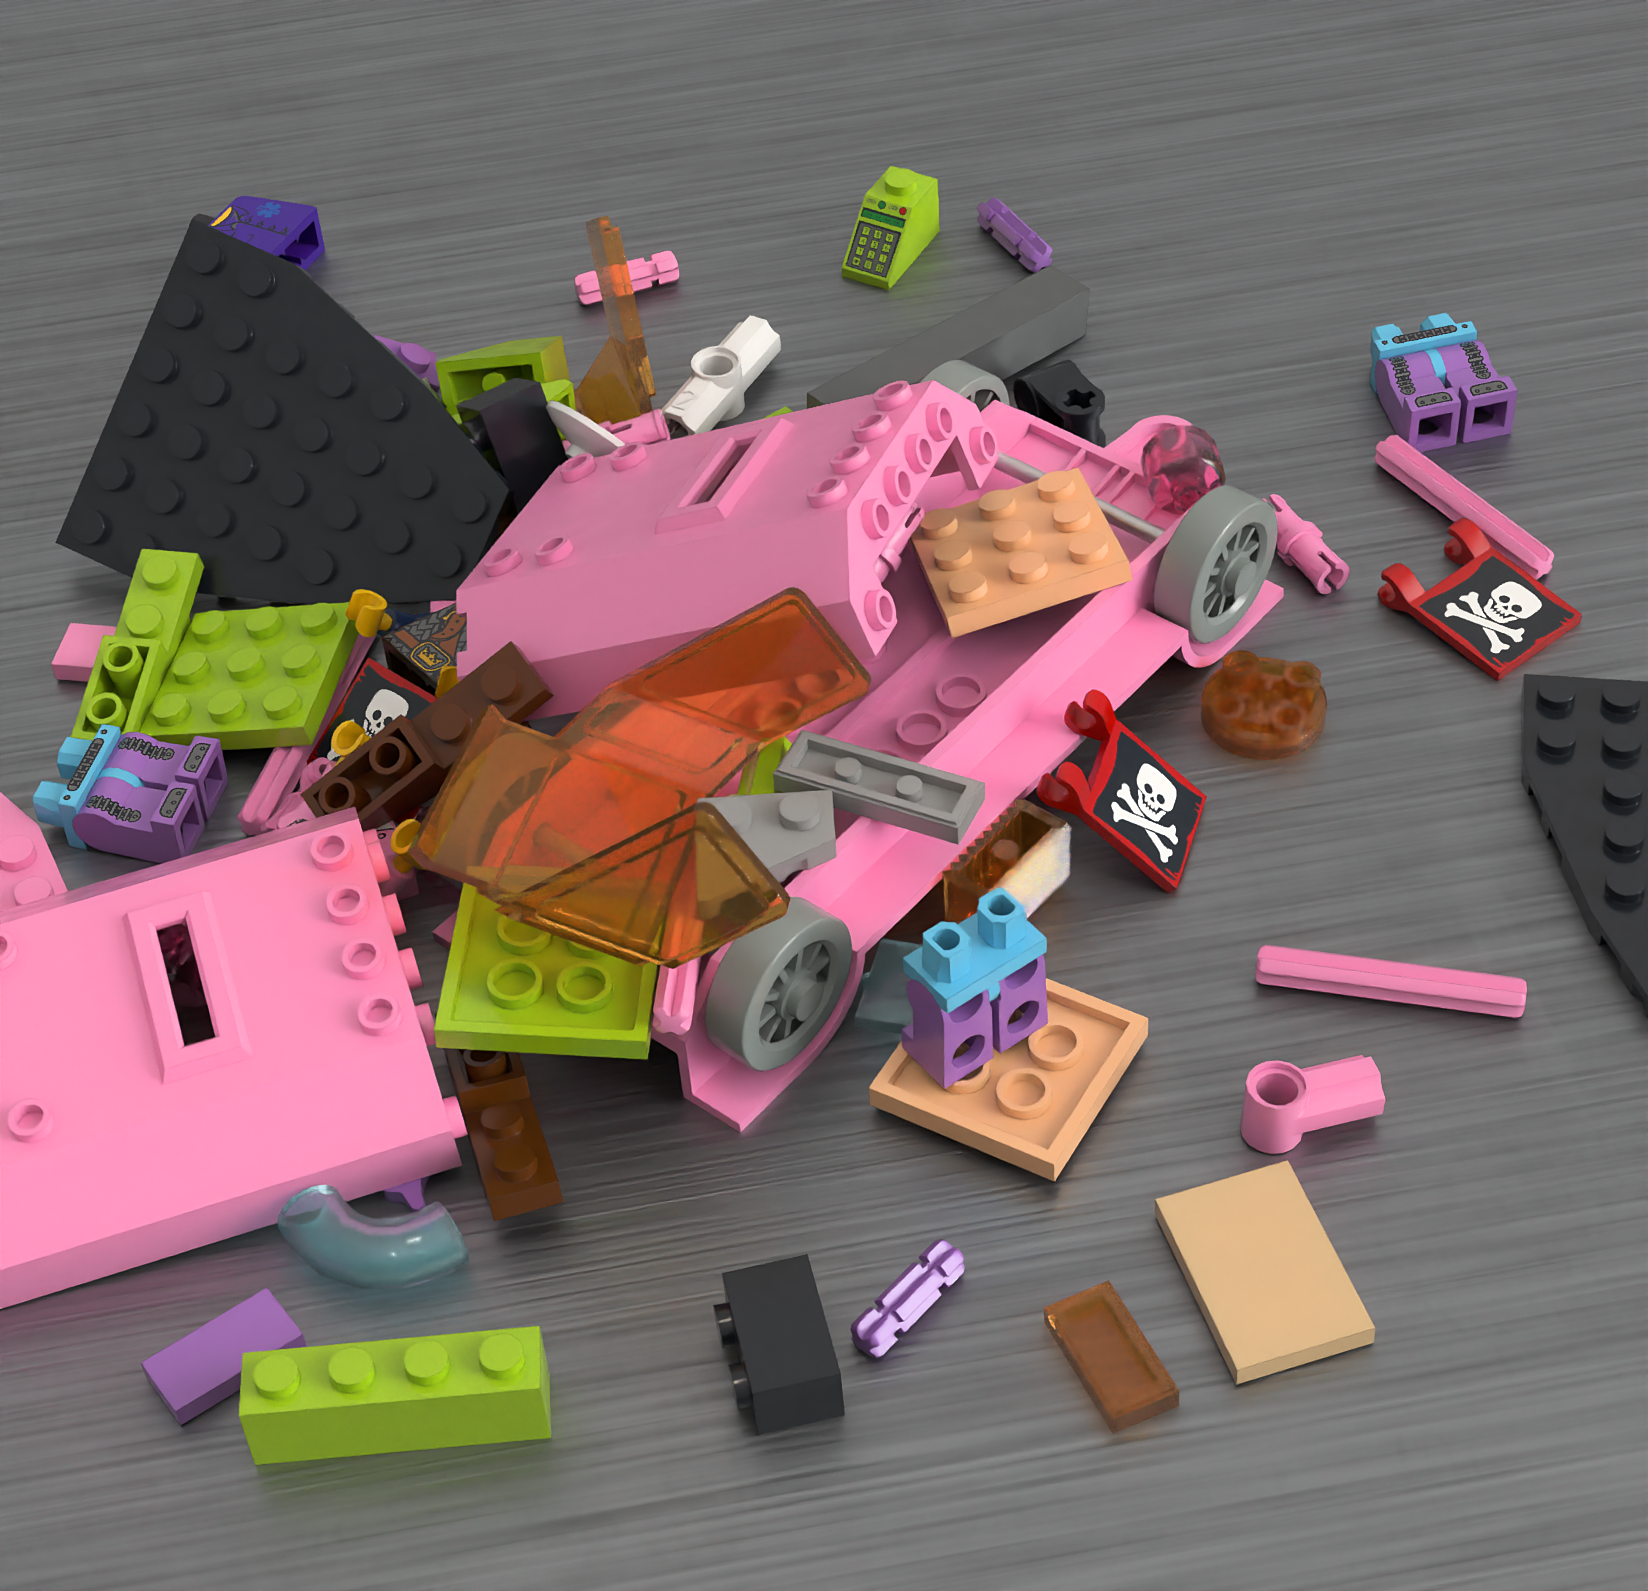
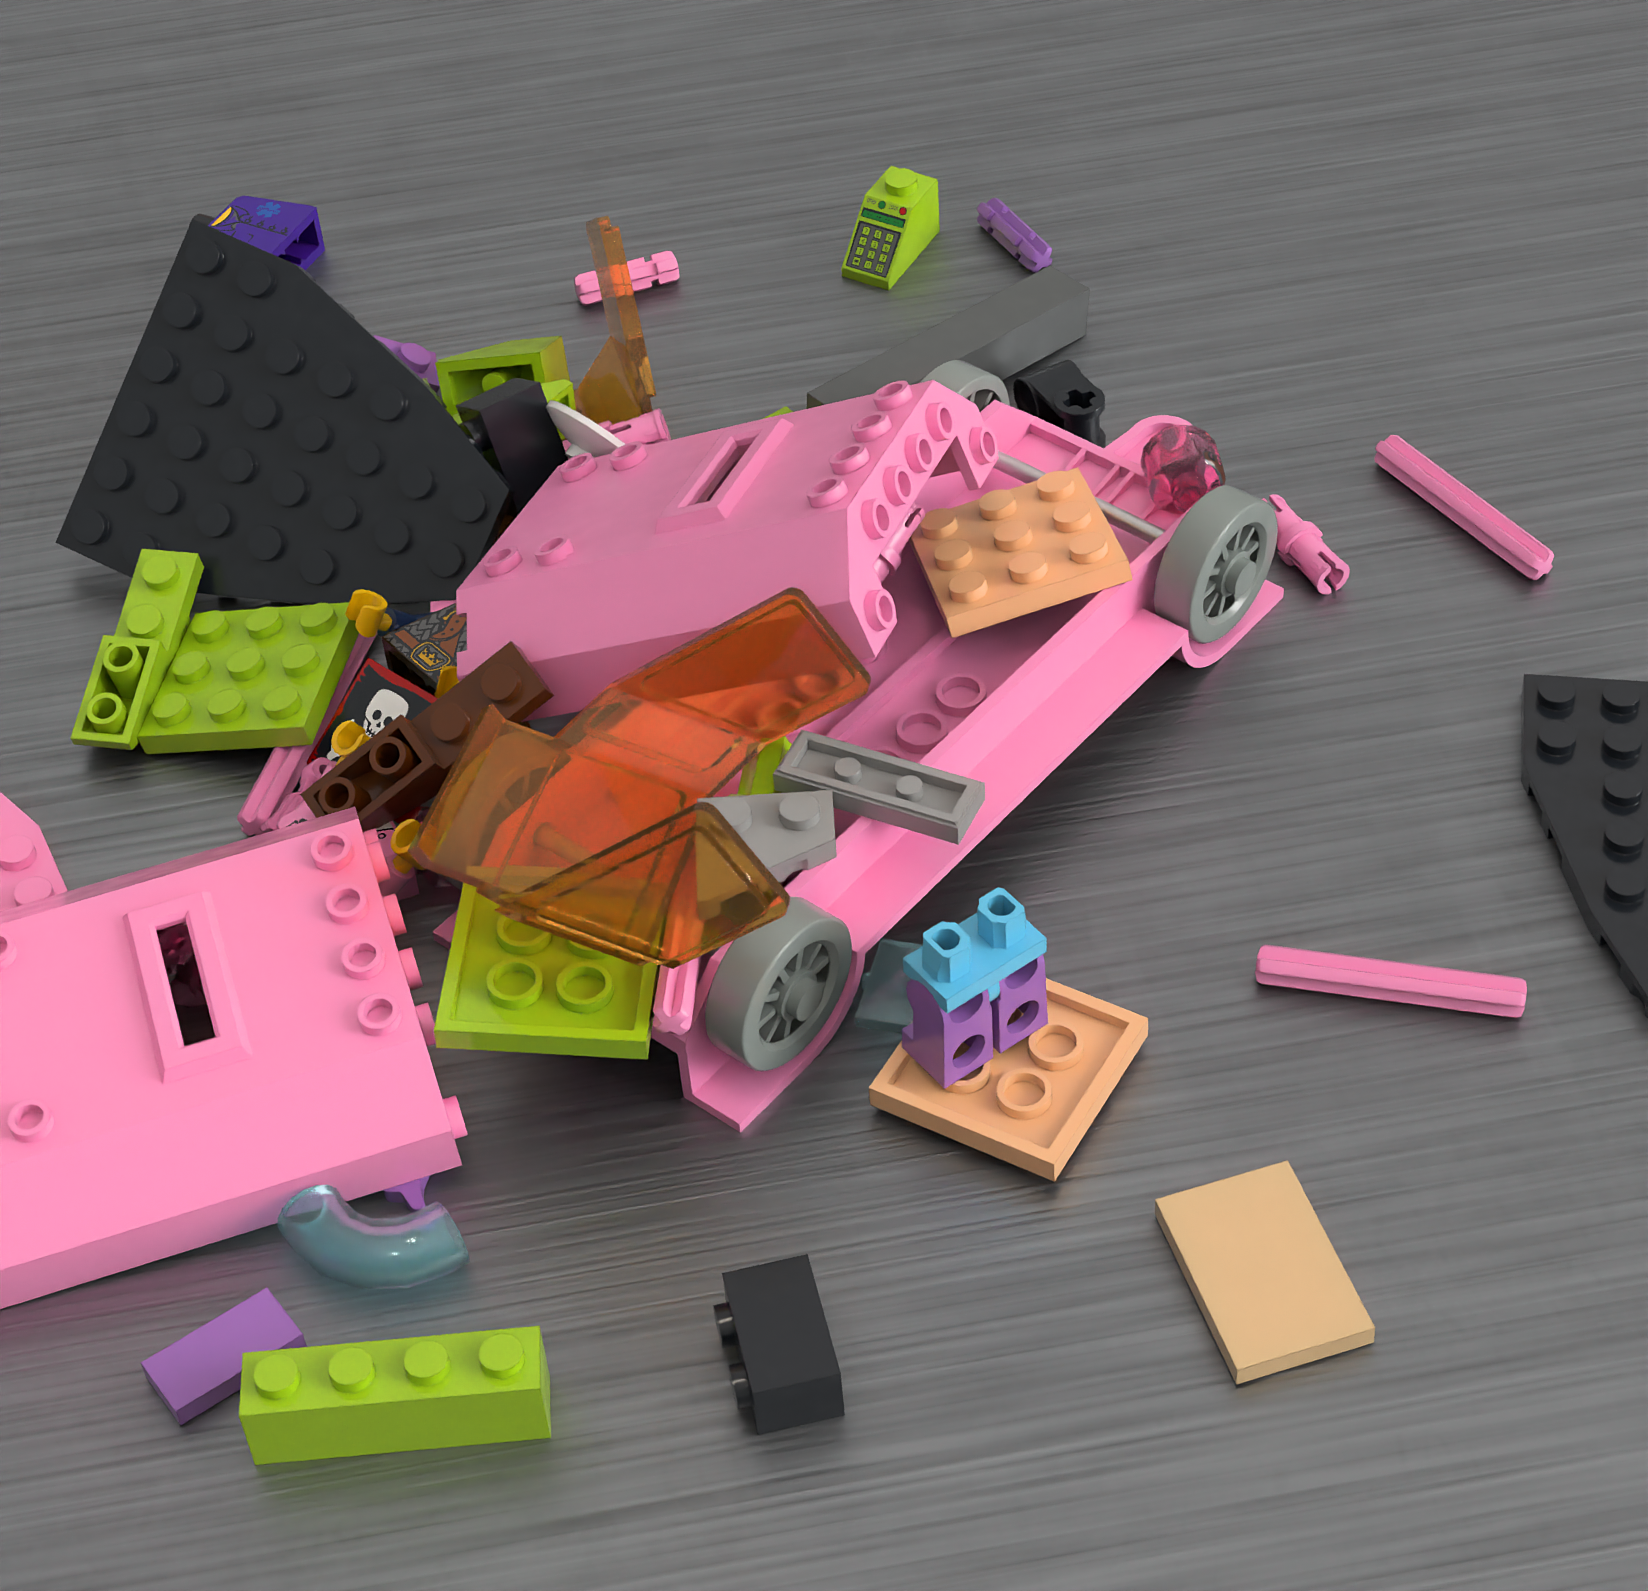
(78, 651): bright pink tile -> none
(134, 793): medium lavender hips -> none
(503, 1131): reddish brown slope -> none
(721, 378): white piece -> none
(907, 1298): axle -> none
(1020, 853): clear orange brick -> none
(1111, 1357): clear orange tile -> none
(1130, 794): flag -> none
(1264, 706): clear orange tile -> none
(1289, 1101): bright pink piece -> none
(1441, 380): medium lavender hips -> none
(1484, 608): flag -> none

